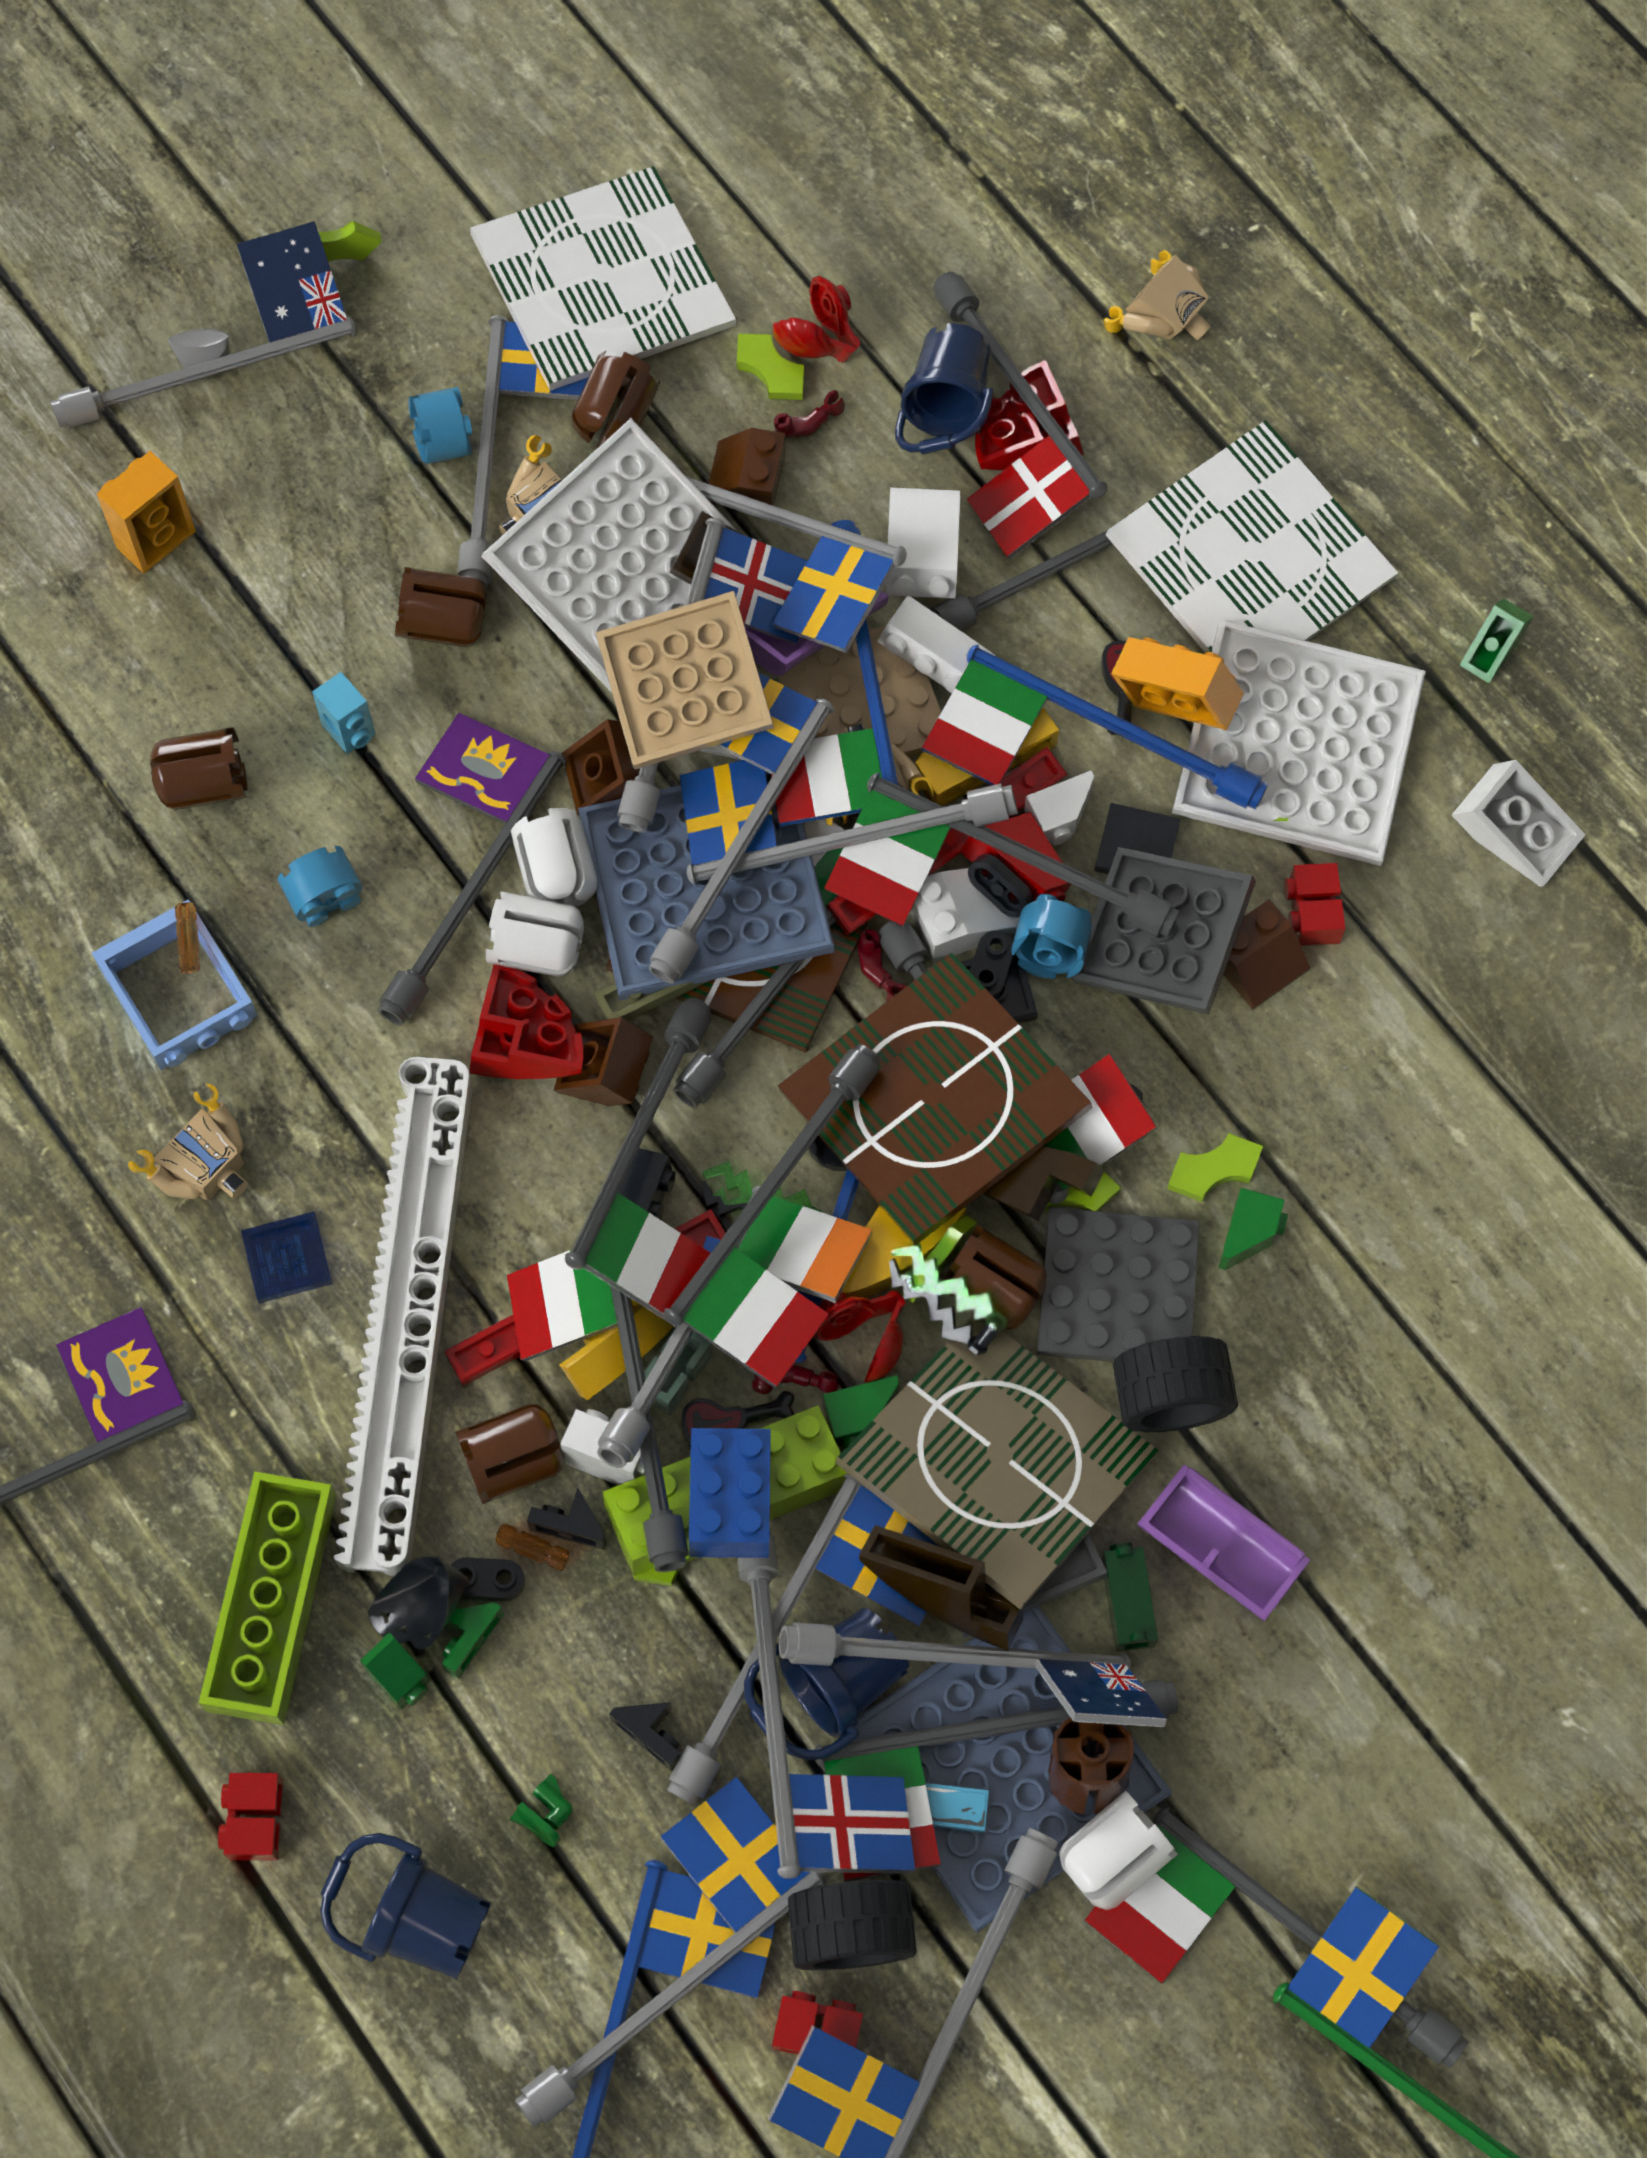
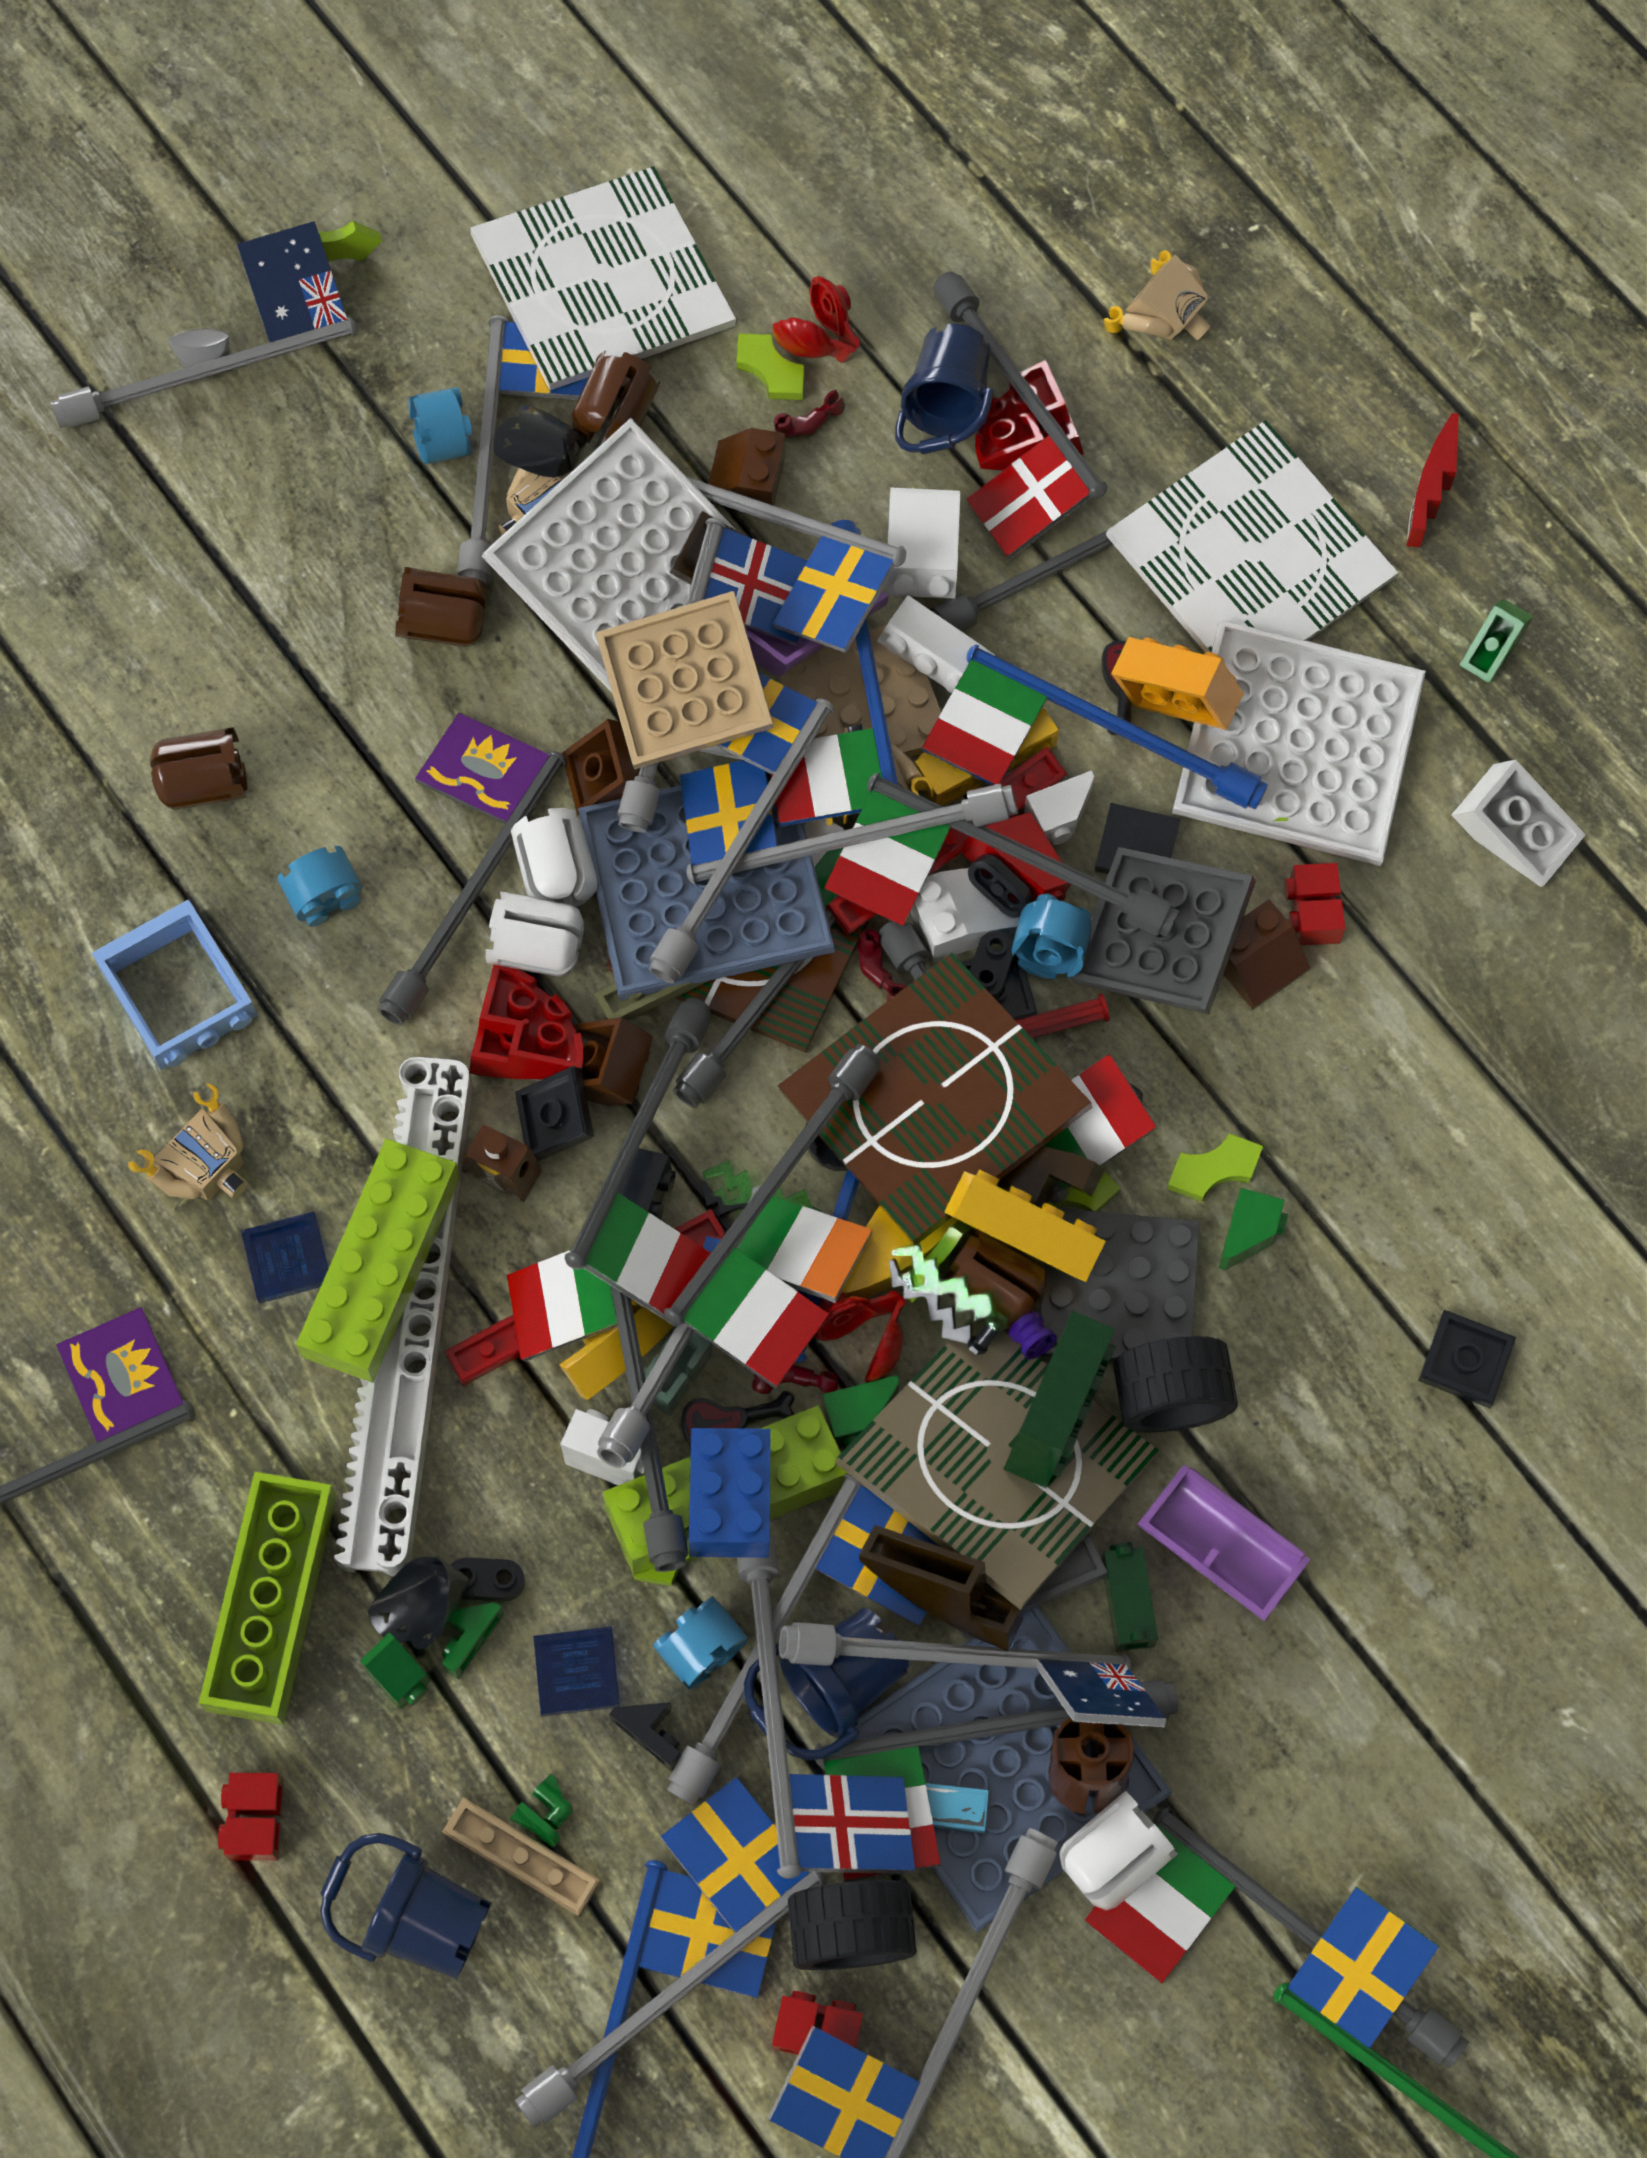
(146, 511): light orange brick -> none
(187, 937): clear orange axle -> none
(344, 713): medium azure brick -> none
(378, 1260): none -> lime brick
(498, 1160): none -> reddish brown torso
(511, 1451): reddish brown cylinder -> none
(521, 1857): none -> tan tile
(532, 1547): clear orange axle -> none
(539, 443): none -> black piece
(554, 1113): none -> black tile
(576, 1671): none -> clear blue tile
(577, 1527): black slope -> none
(701, 1642): none -> dark azure brick
(1024, 1225): none -> yellow brick
(1032, 1335): none -> dark purple wheel
(1062, 1400): none -> dark green brick
(1066, 1017): none -> red axle
(1436, 476): none -> red slope
(1467, 1359): none -> black tile

